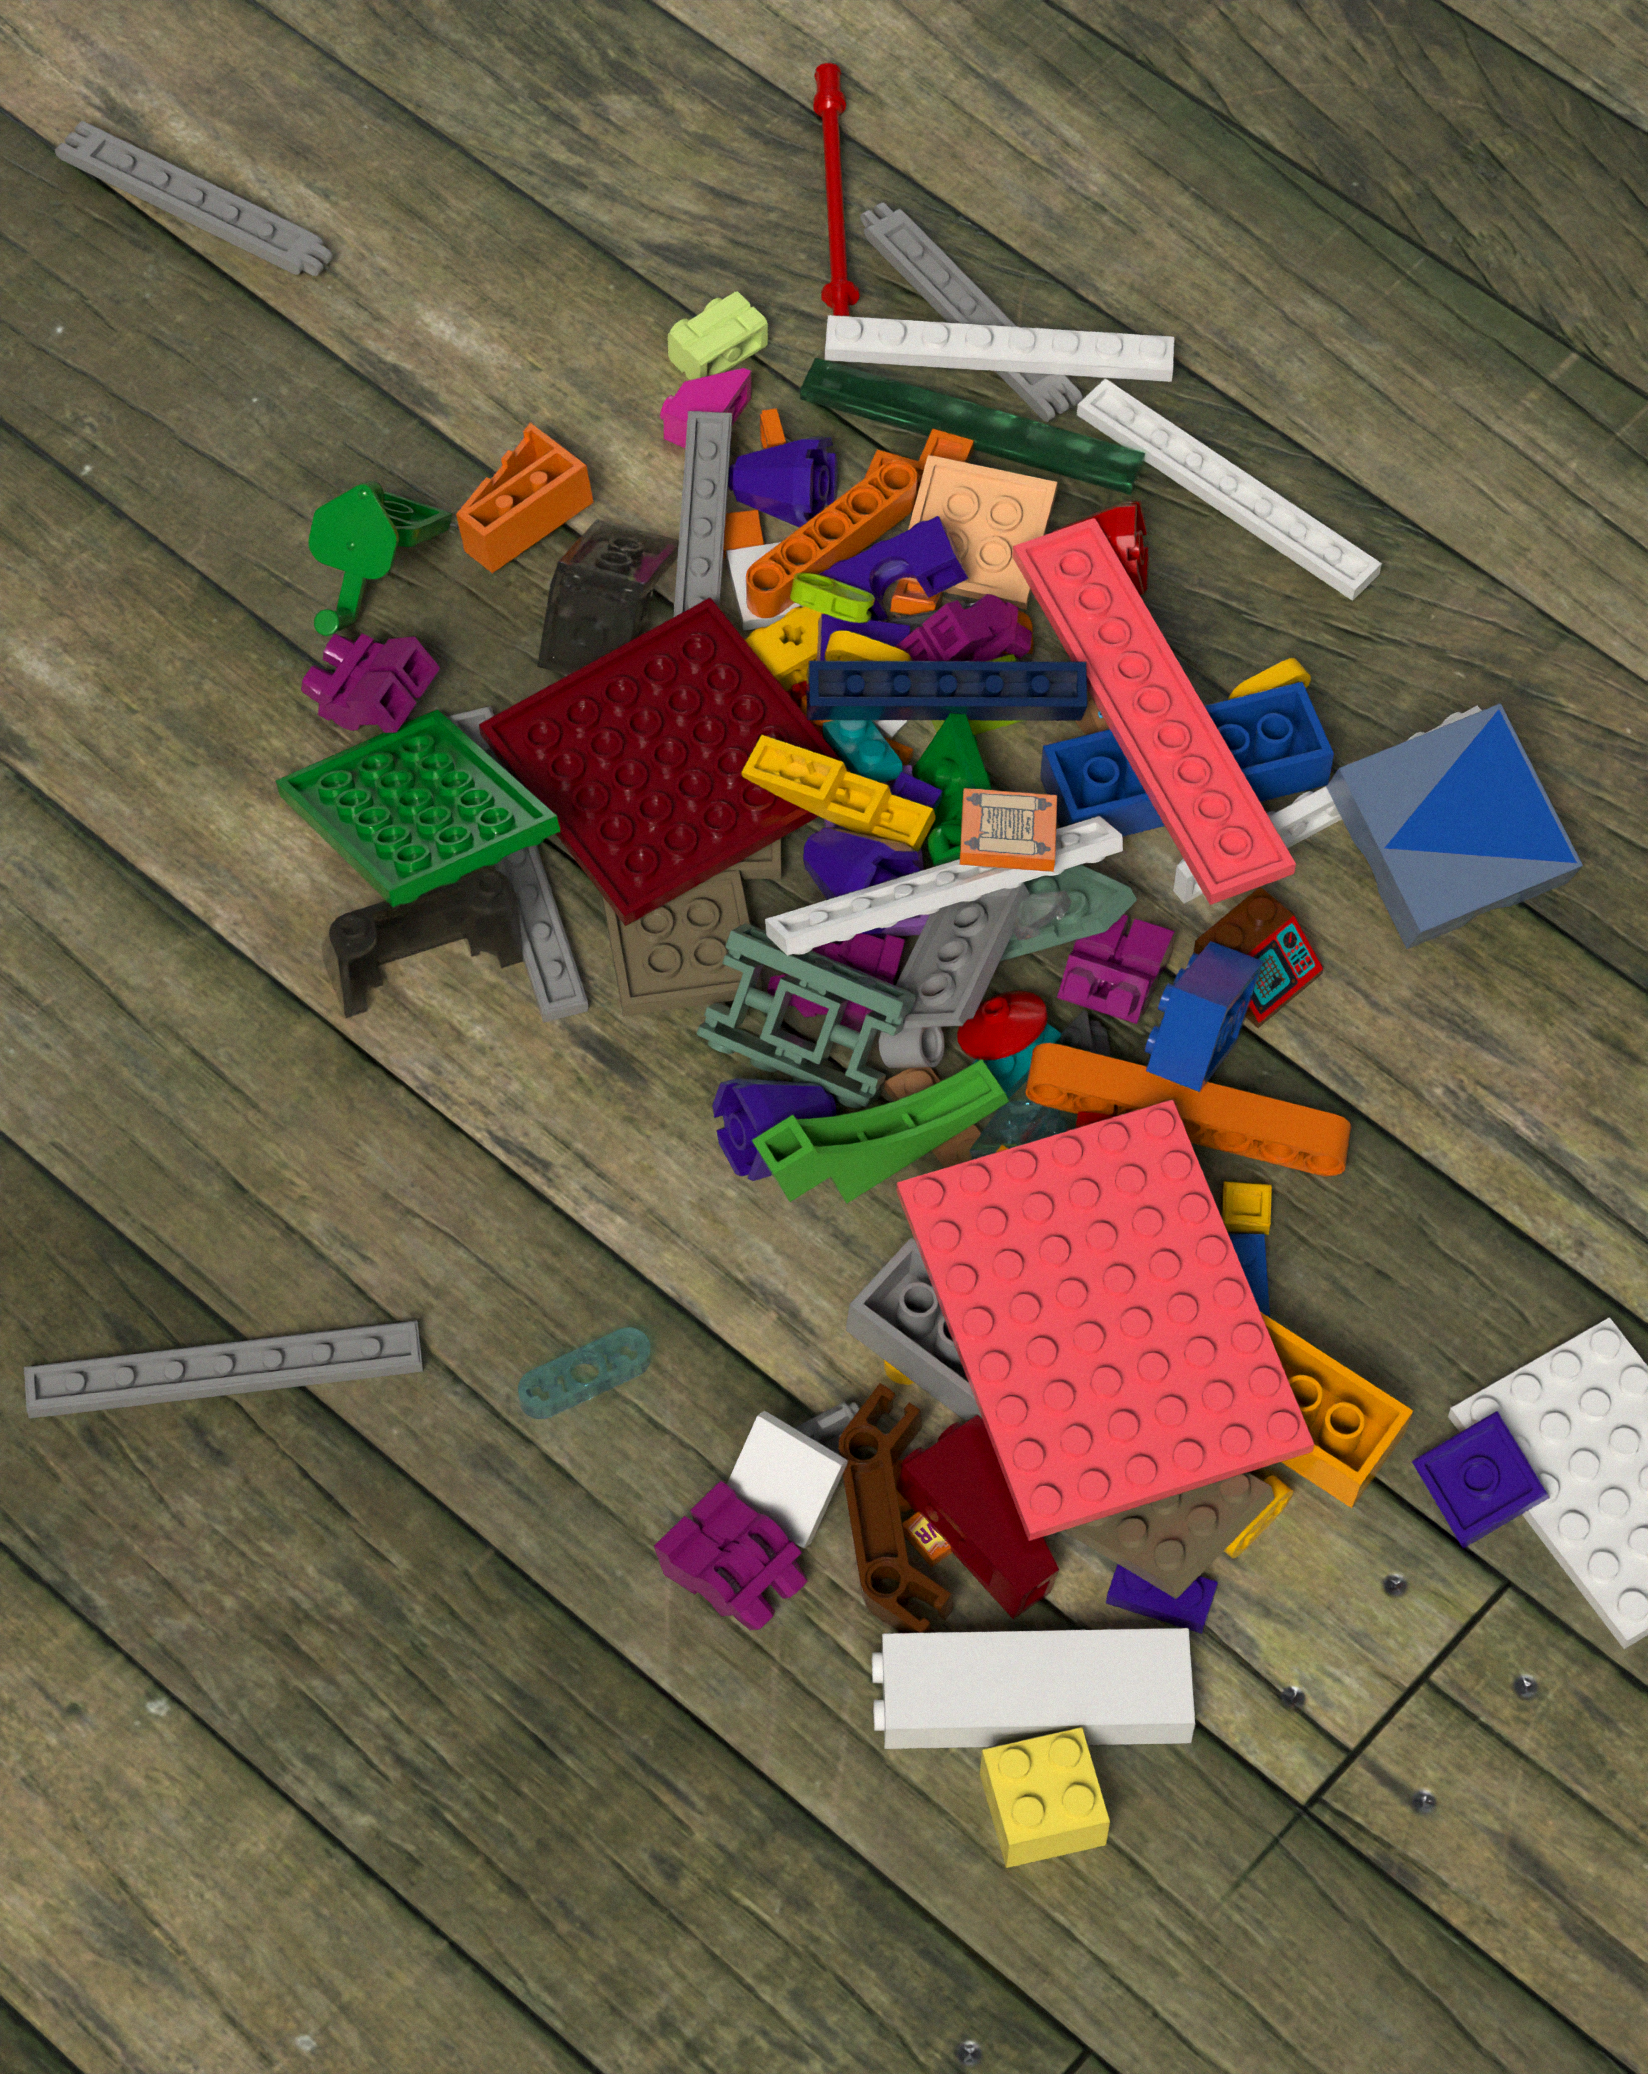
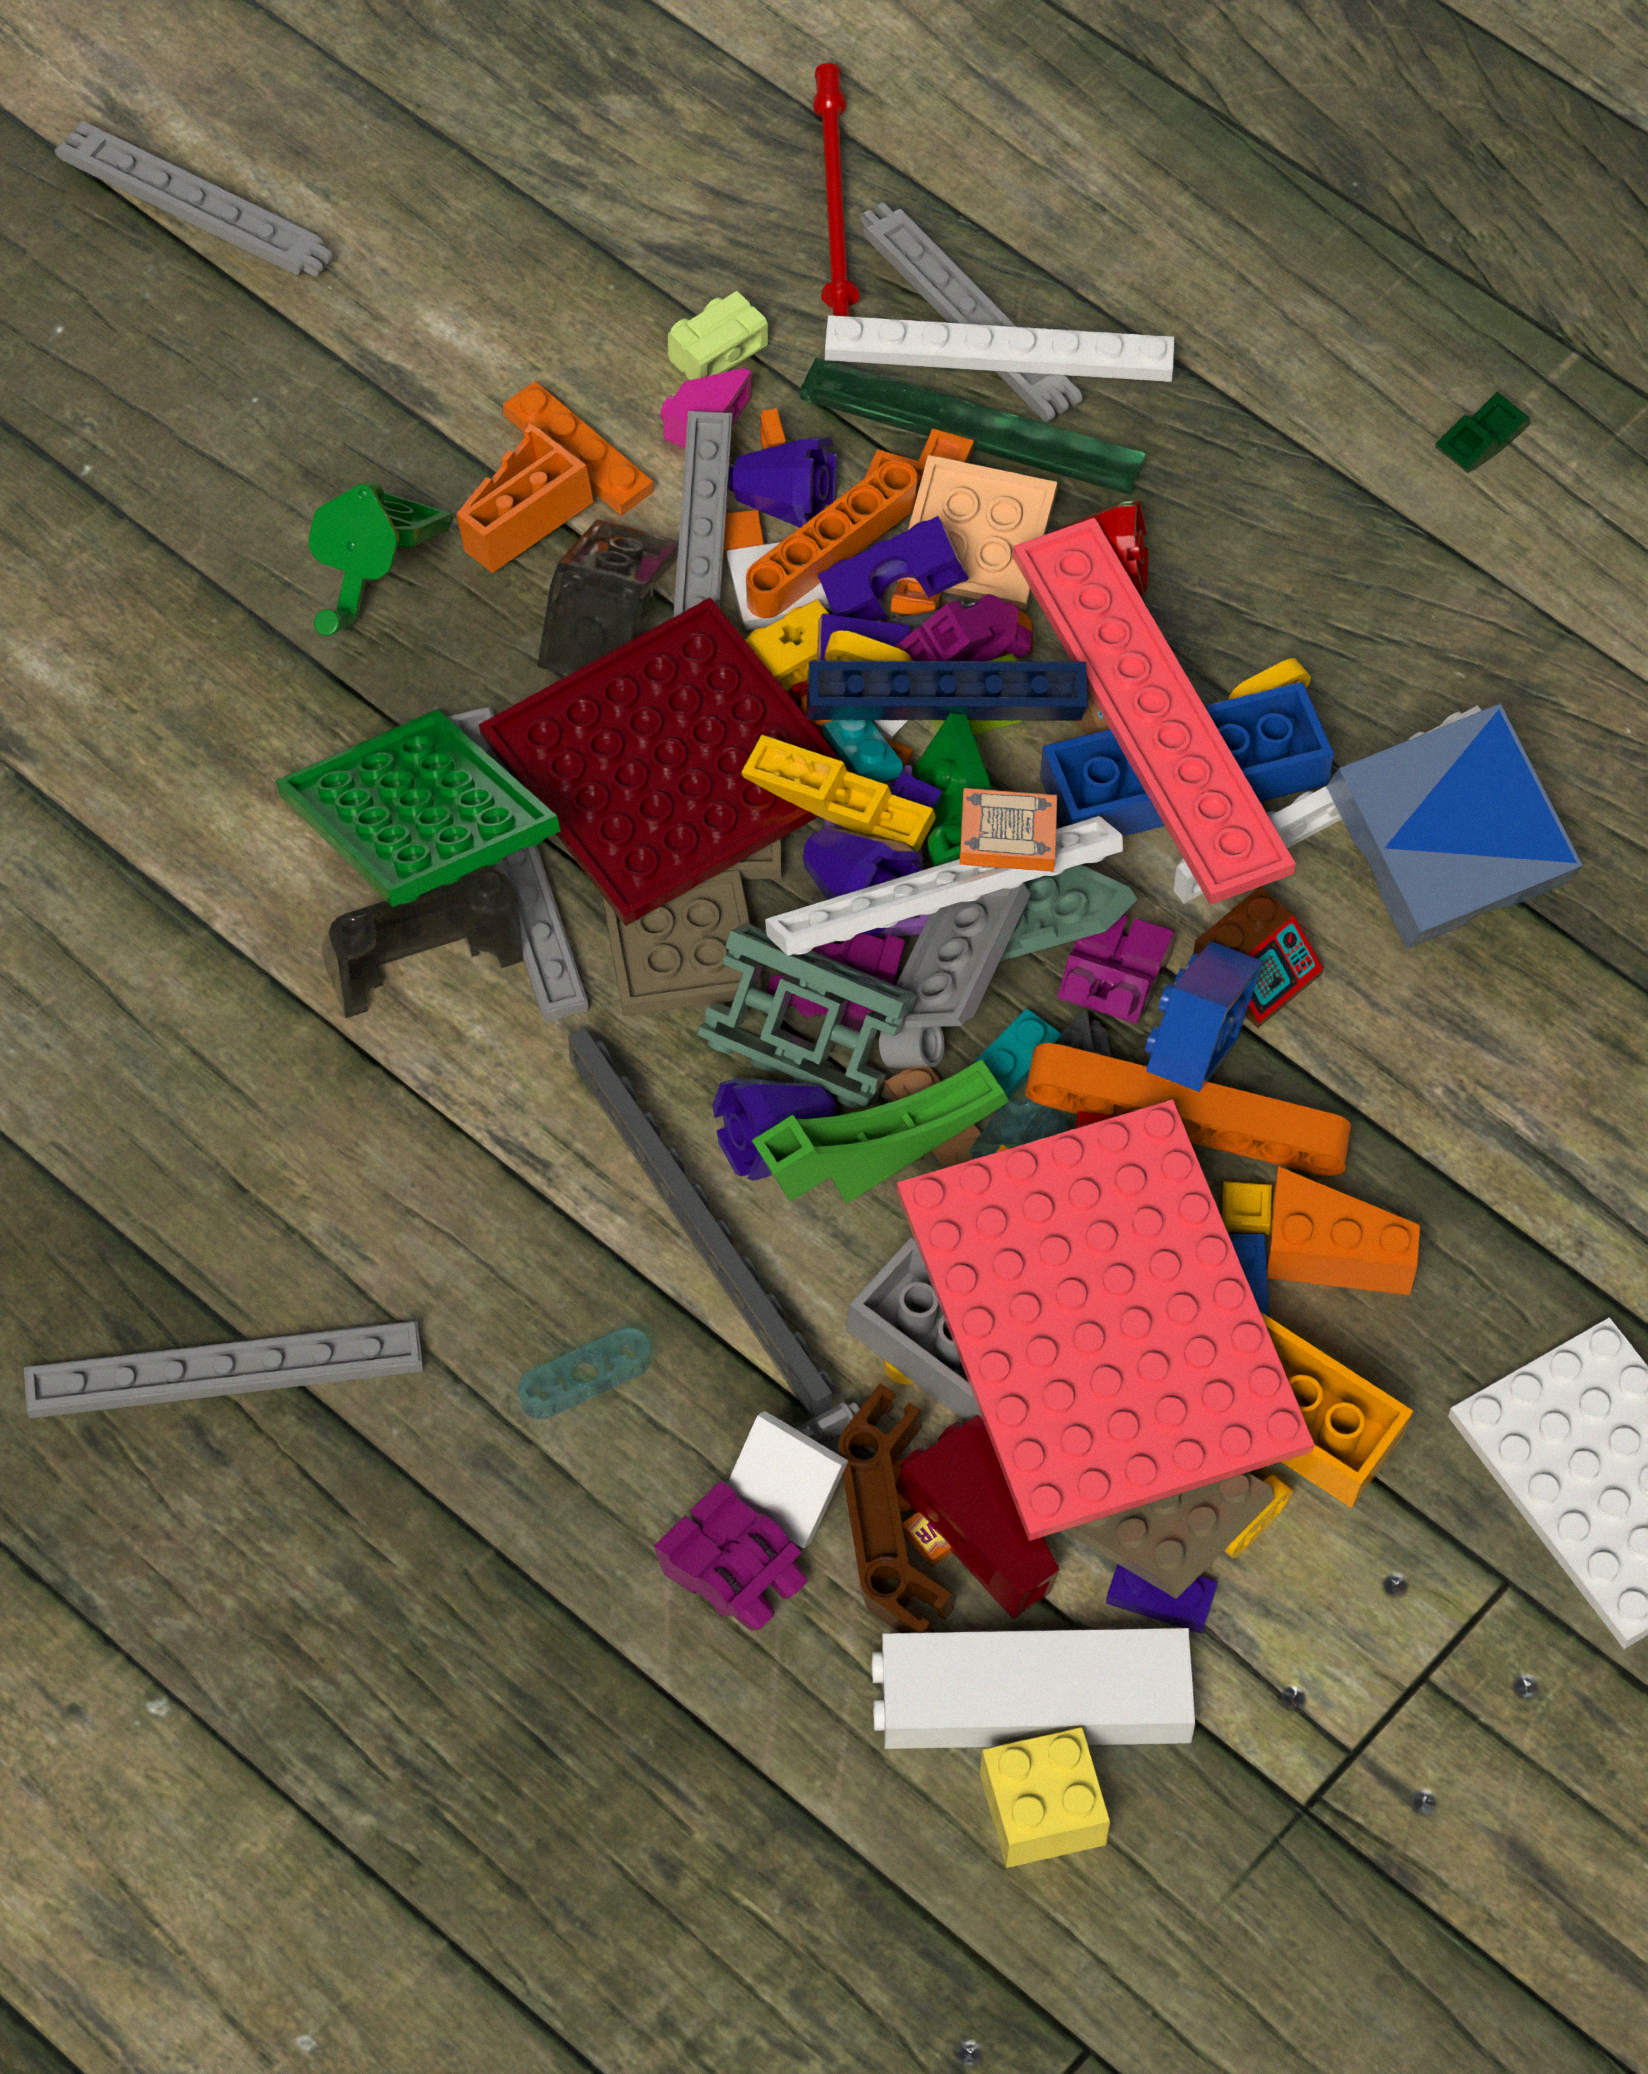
(371, 681): magenta hips -> none
(609, 472): none -> orange plate
(710, 1237): none -> dark grey plate
(832, 597): lime piece -> none
(1003, 1025): red dish -> none
(1037, 911): clear tile -> none
(1229, 489): white plate -> none
(1338, 1239): none -> orange wedge
(1480, 1479): dark purple tile -> none
(1484, 434): none -> dark green slope

